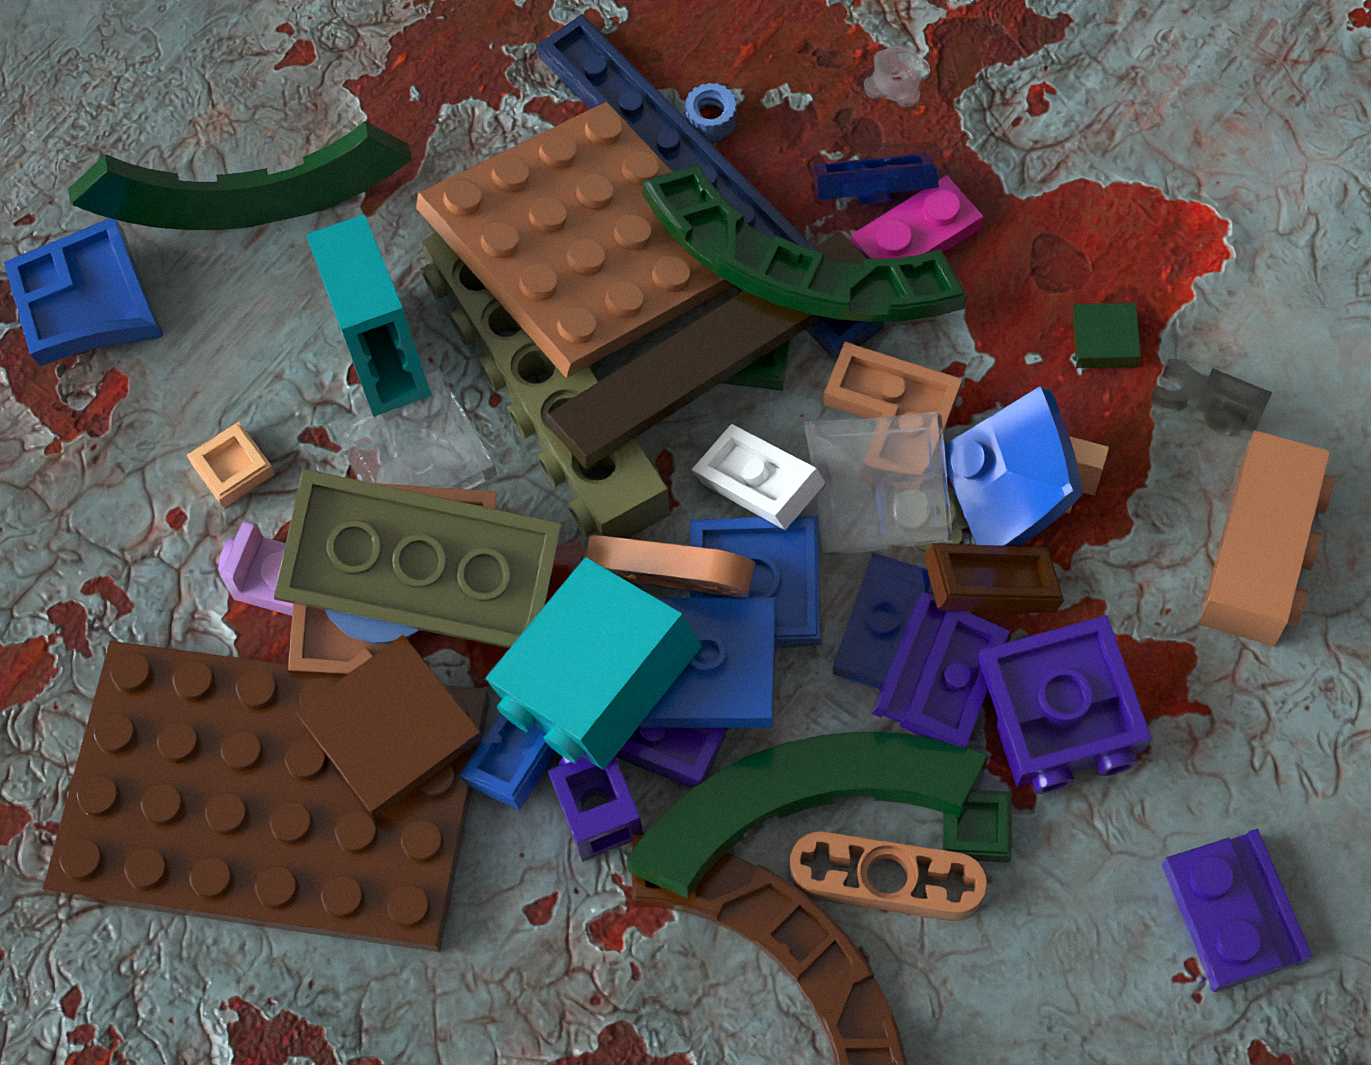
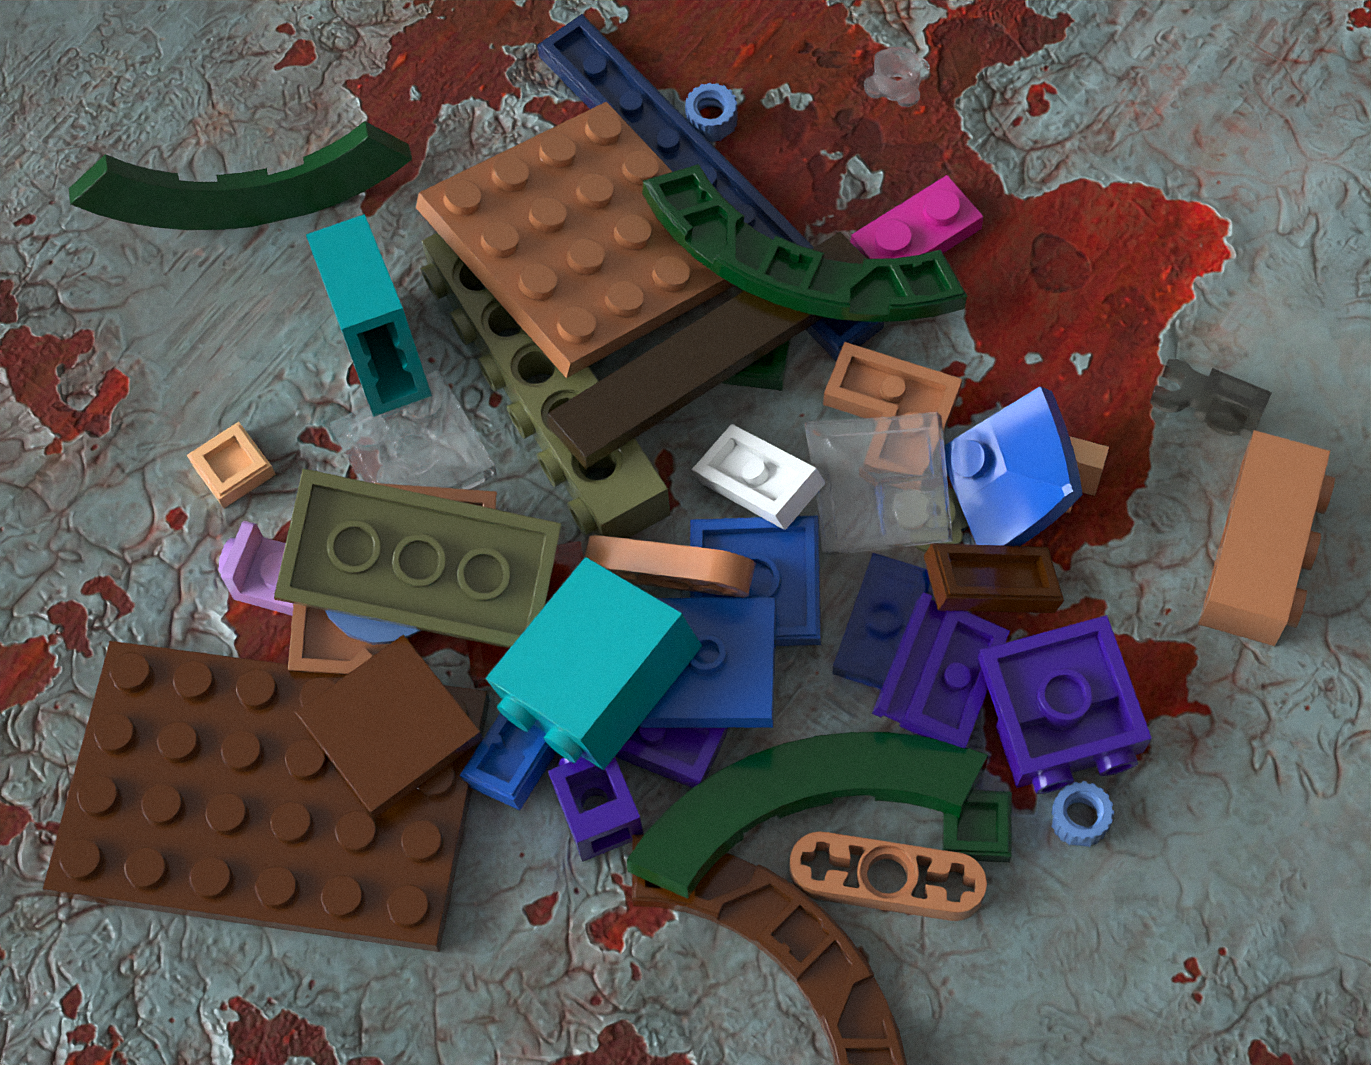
(81, 294): blue plate -> none
(874, 178): clear blue plate -> none
(1086, 794): none -> medium blue axle
(1106, 335): dark green tile -> none
(1236, 910): dark purple plate -> none

